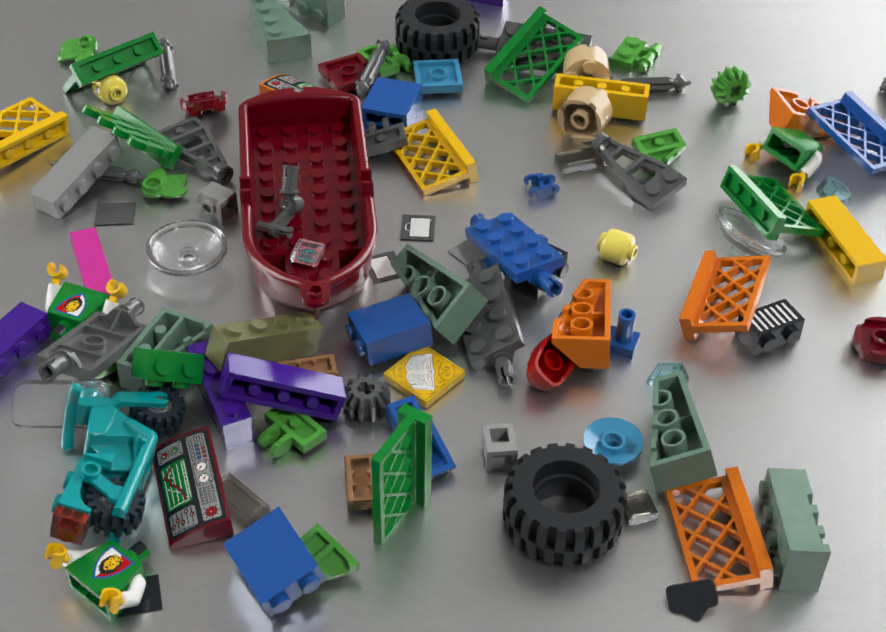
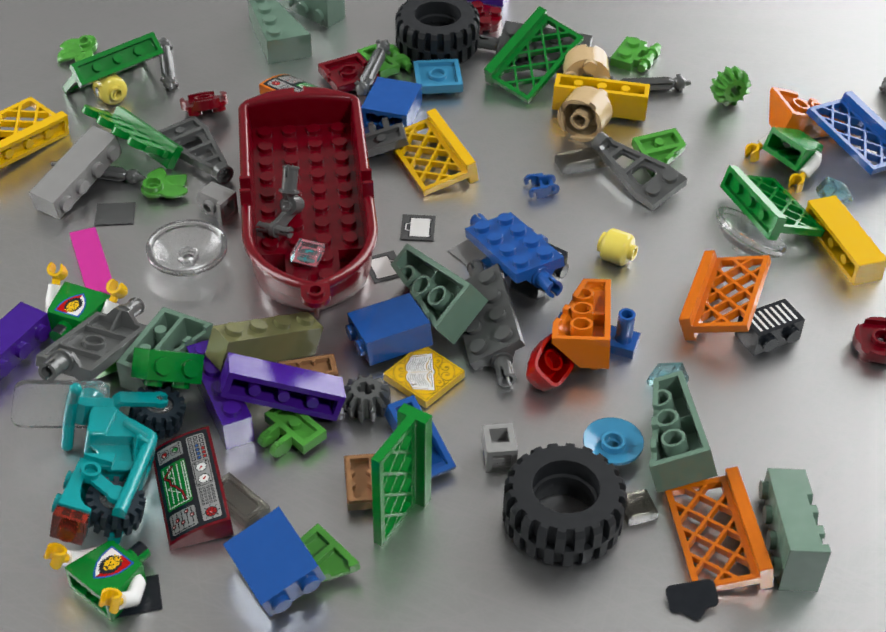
(489, 17): none -> dark red plate

